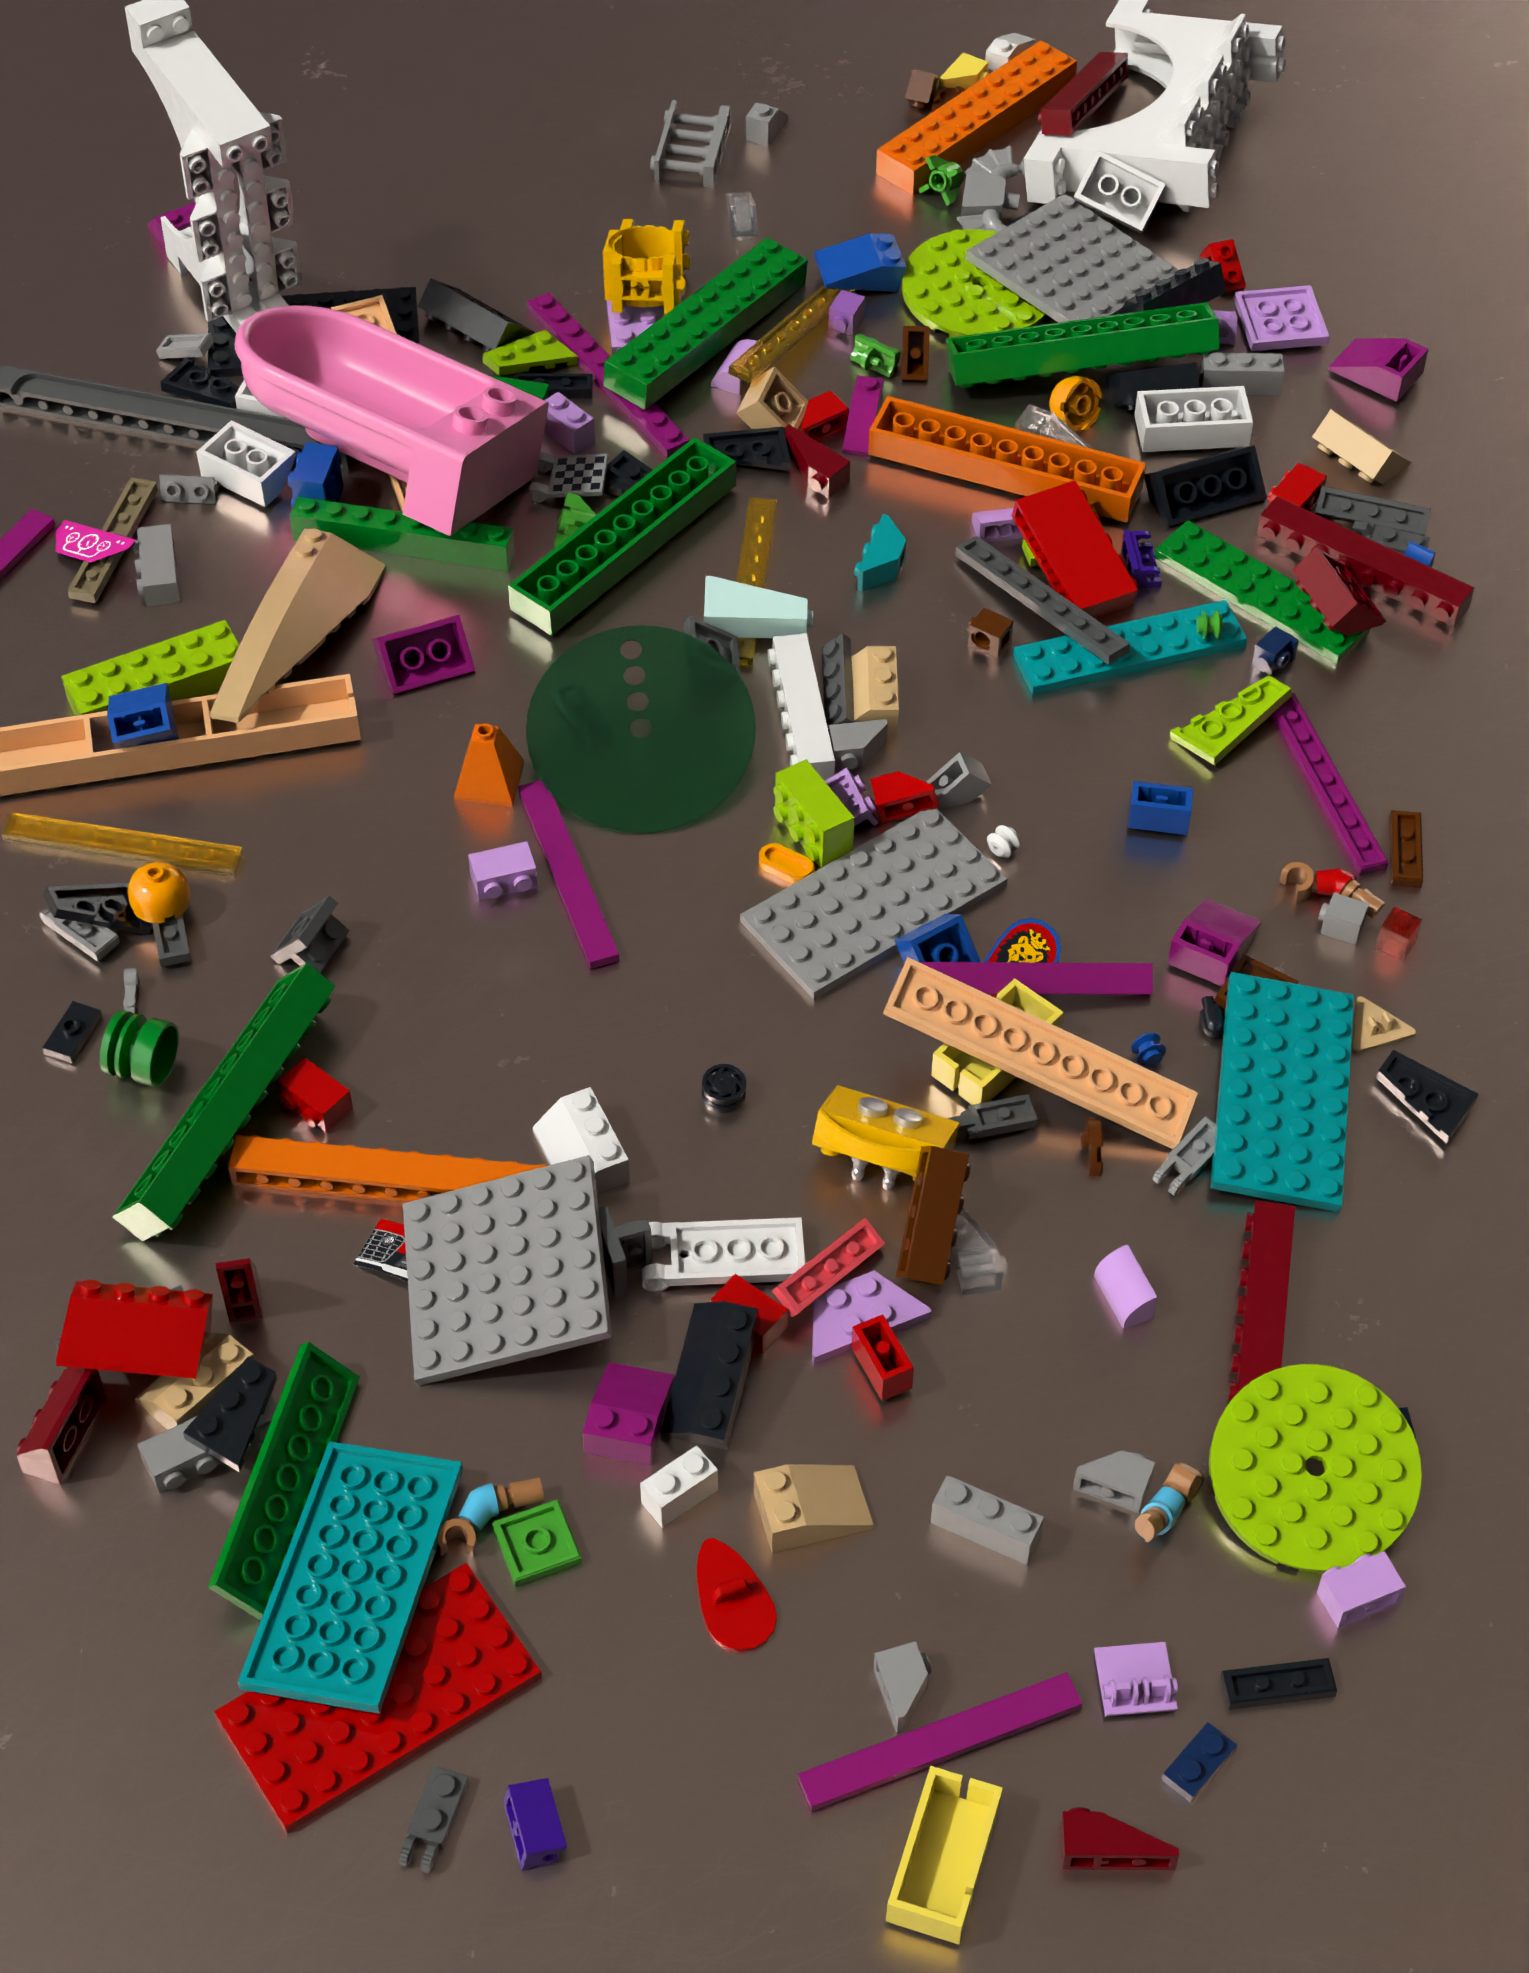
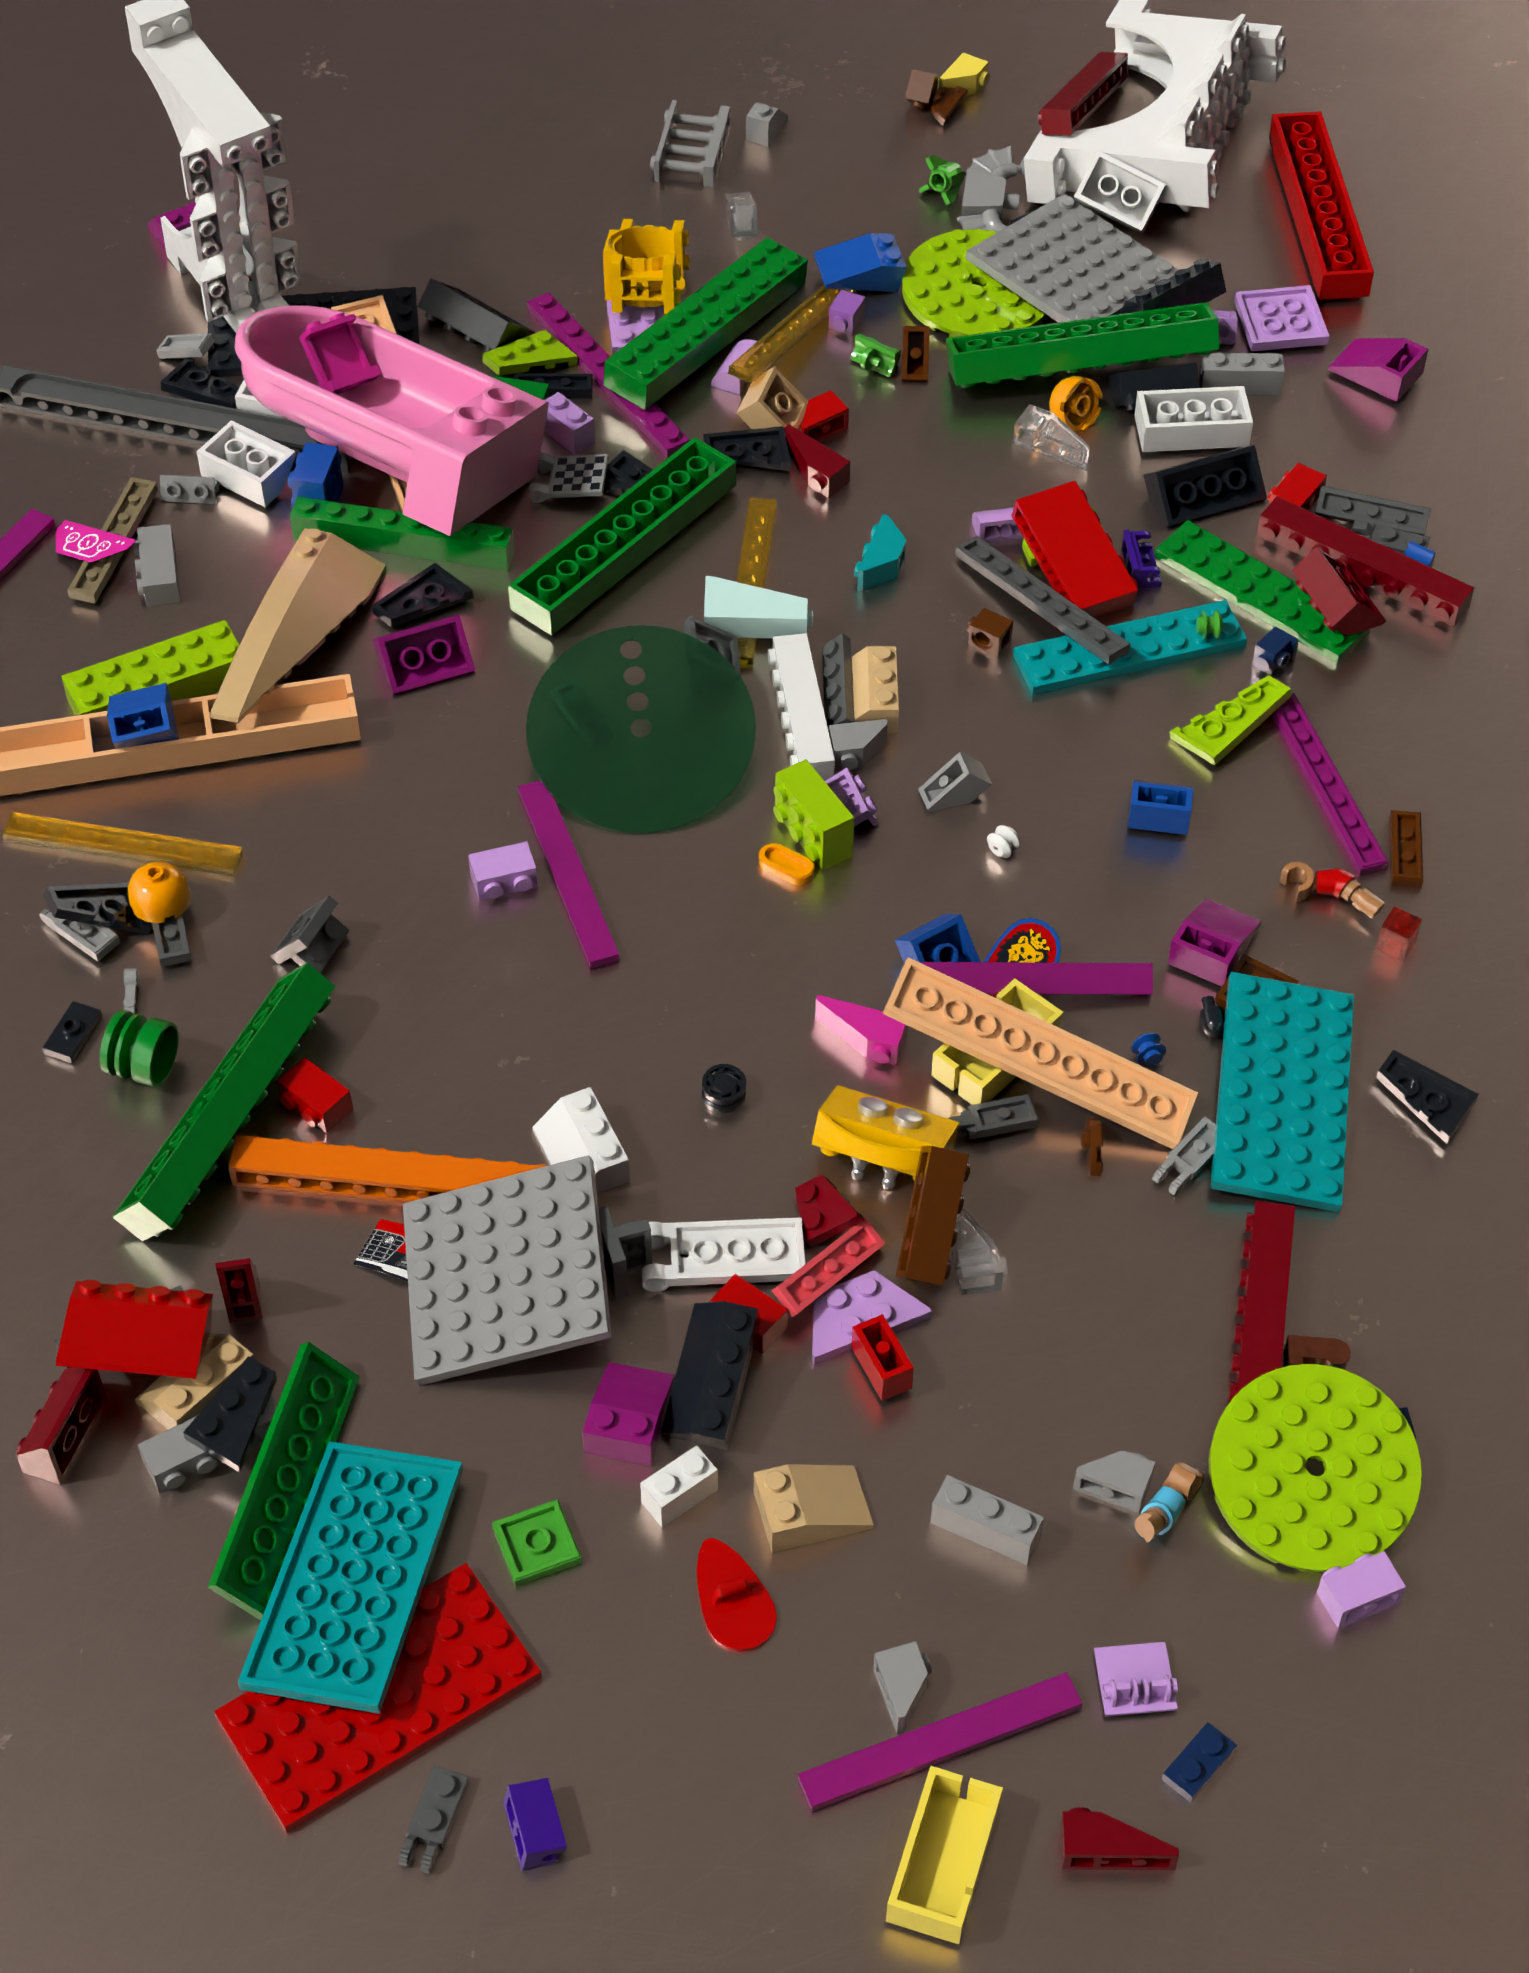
(337, 354): none -> dark pink panel
(422, 595): none -> black wing
(483, 1505): medium nougat piece -> none
(489, 768): orange slope -> none
(572, 519): bright green brick -> none
(824, 1210): none -> dark red wing
(863, 1028): none -> dark pink slope
(864, 407): magenta slope -> none
(866, 899): light grey plate -> none
(902, 796): red slope -> none
(976, 115): orange brick -> none
(1003, 456): orange brick -> none
(1006, 48): white slope -> none
(1126, 1287): lavender brick -> none
(1226, 254): red bracket -> none
(1278, 1683): black tile -> none
(1316, 1351): none -> copper leg
(1320, 206): none -> red brick
(1343, 918): light grey brick -> none
(1358, 449): tan slope -> none
(1377, 1027): tan piece -> none

